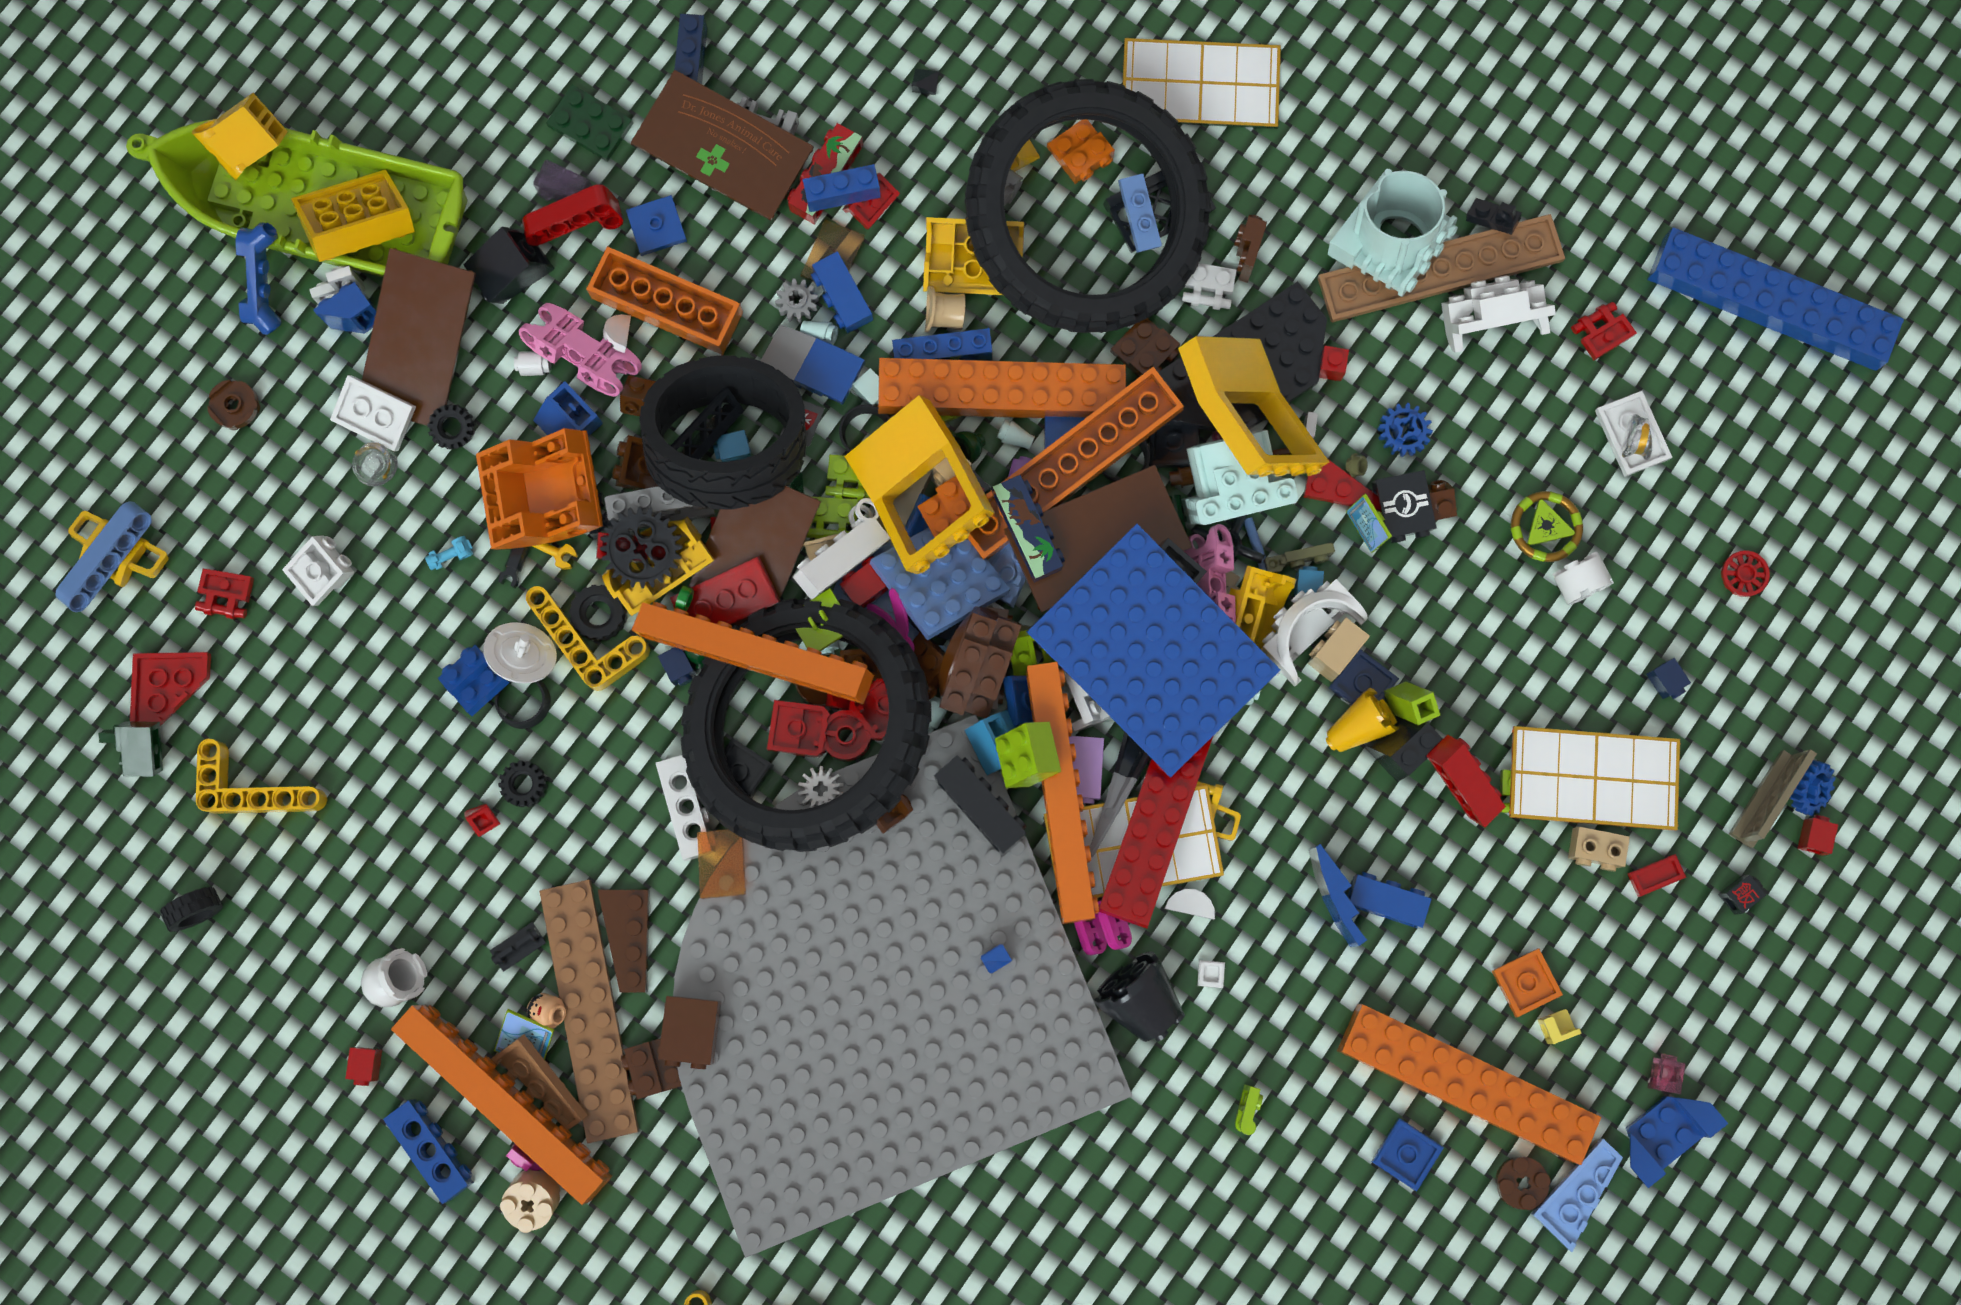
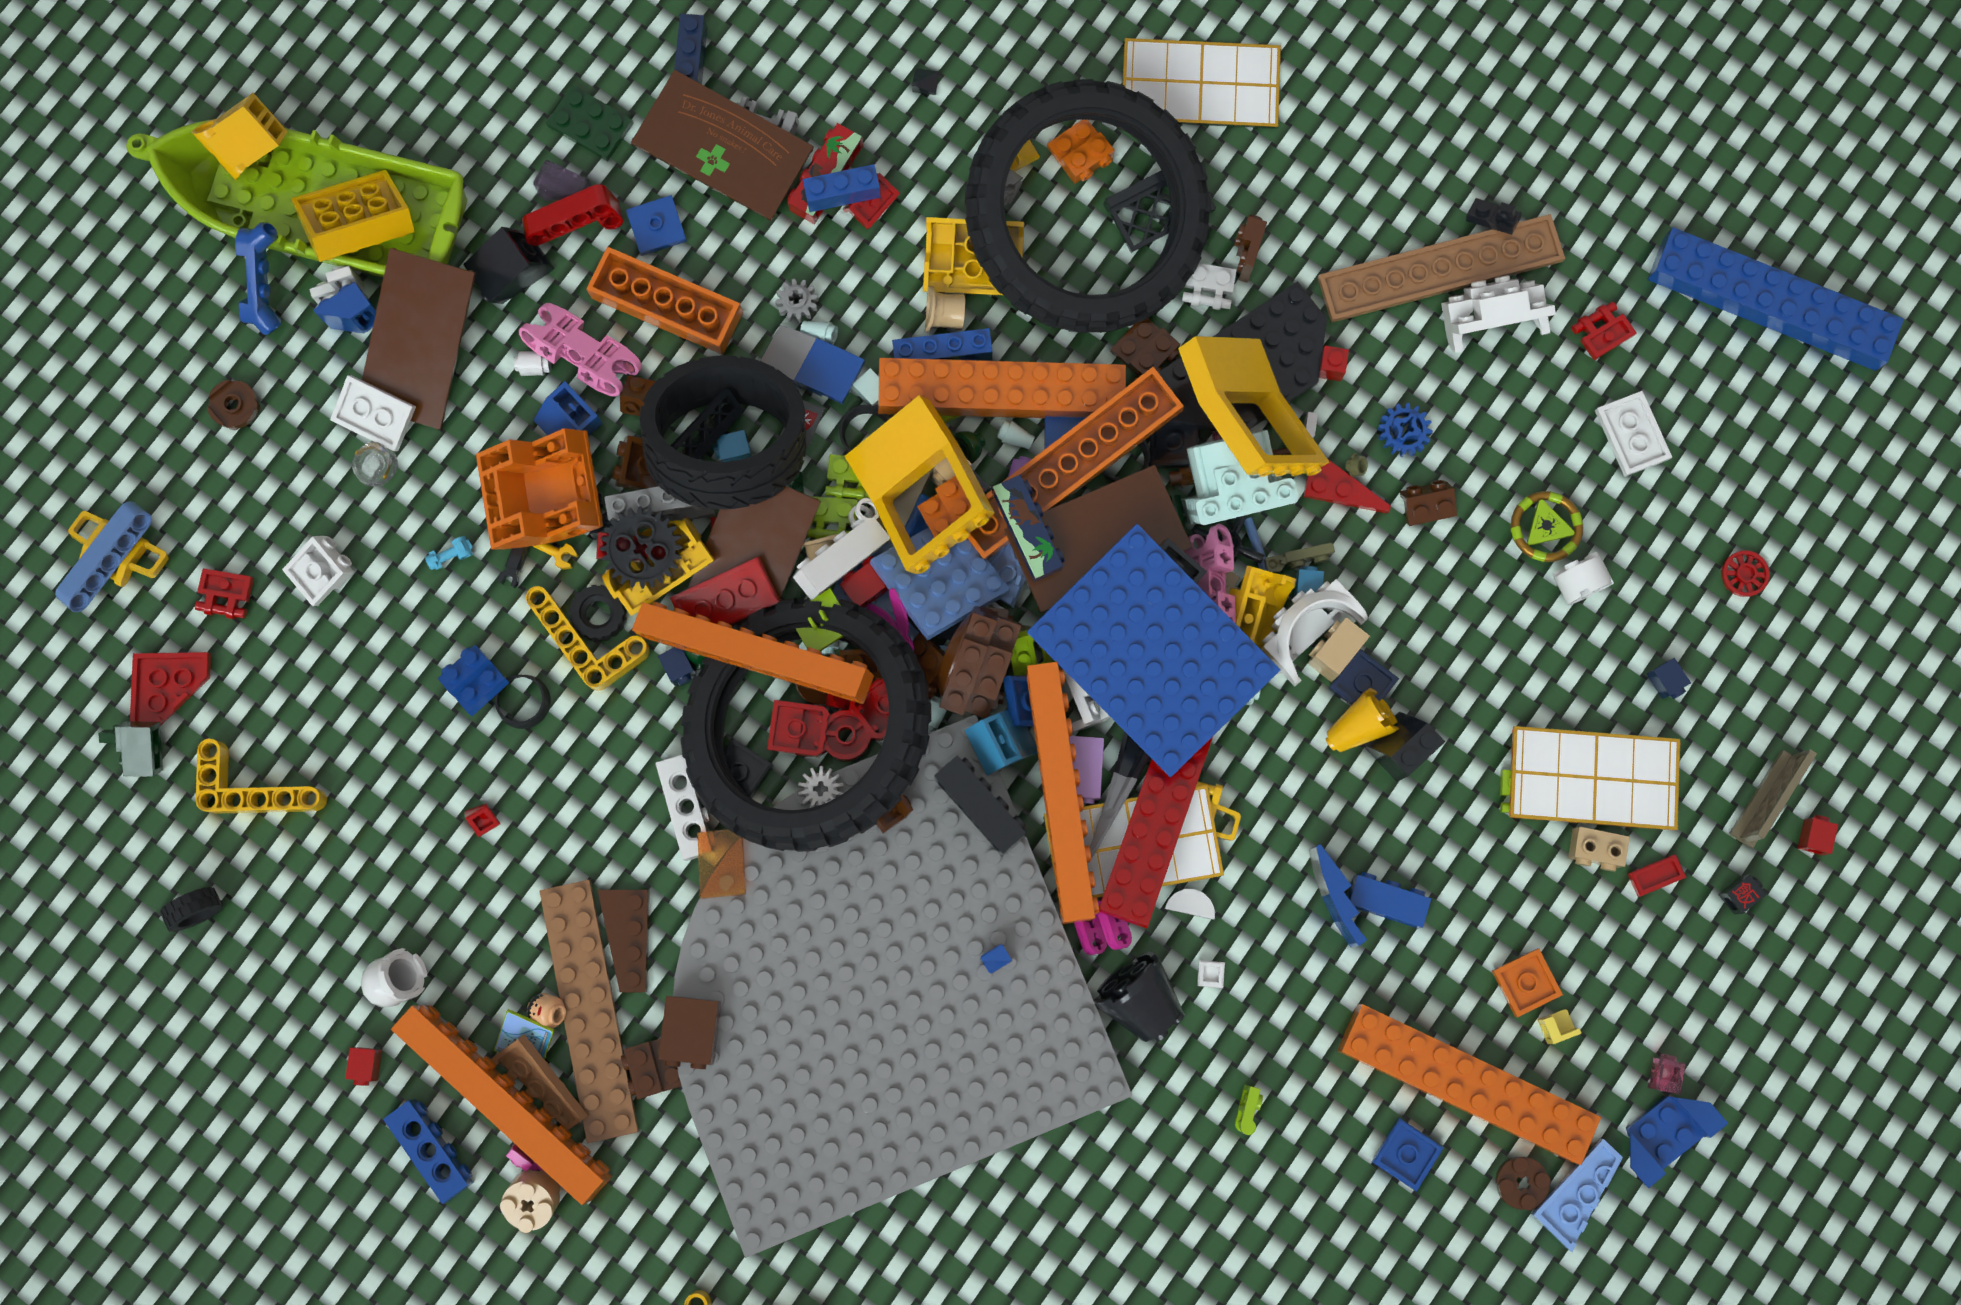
(441, 437): black tyre -> none
(508, 779): black tyre -> none
(517, 947): black hinge -> none
(519, 652): white piece -> none
(617, 330): white tile -> none
(684, 598): green tile -> none
(830, 240): clear orange piece -> none
(841, 293): blue brick -> none
(1027, 754): lime brick -> none
(1139, 213): medium blue plate -> none
(1369, 523): piece -> none
(1389, 258): light aqua hose -> none
(1405, 505): black panel -> none
(1412, 703): lime brick -> none
(1466, 780): red brick -> none
(1637, 438): clear piece -> none
(1813, 788): blue gear -> none

